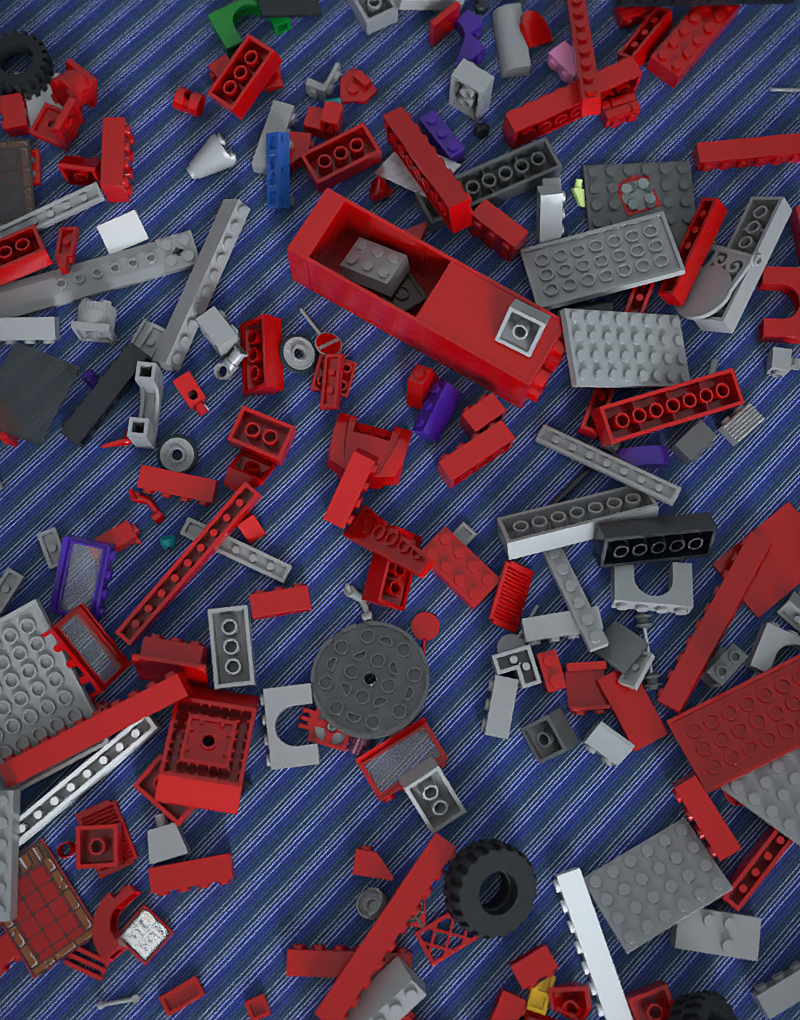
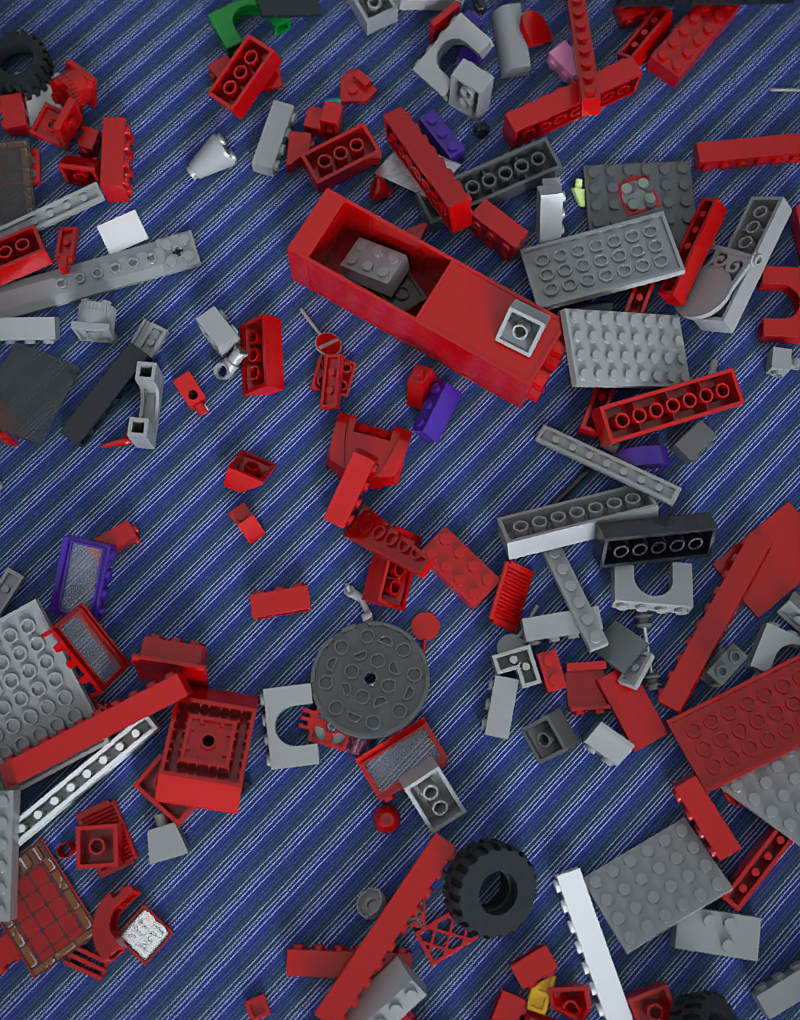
(51, 546): light grey plate -> none
(89, 142): none -> red brick
(91, 378): dark purple piece -> none
(135, 999): light grey hinge -> none
(137, 497): red piece -> none
(168, 541): teal hinge -> none
(172, 443): light grey wheel -> none
(178, 484): red brick -> none
(182, 995): red tile -> none
(187, 101): red wheel -> none
(188, 564): red brick -> none
(191, 873): red brick -> none
(201, 284): light grey brick -> none
(232, 647): light grey brick -> none
(242, 553): light grey plate -> none
(262, 435): red brick -> none
(278, 170): blue piece -> none
(288, 358): light grey wheel -> none
(322, 91): light grey bracket -> none
(370, 864): red slope -> none
(386, 819): none -> red brick
(460, 32): none -> light grey arch
(465, 533): light grey tile -> none
(475, 454): red brick -> none
(480, 415): red brick -> none
(619, 110): red brick -> none
(741, 424): light grey brick -> none

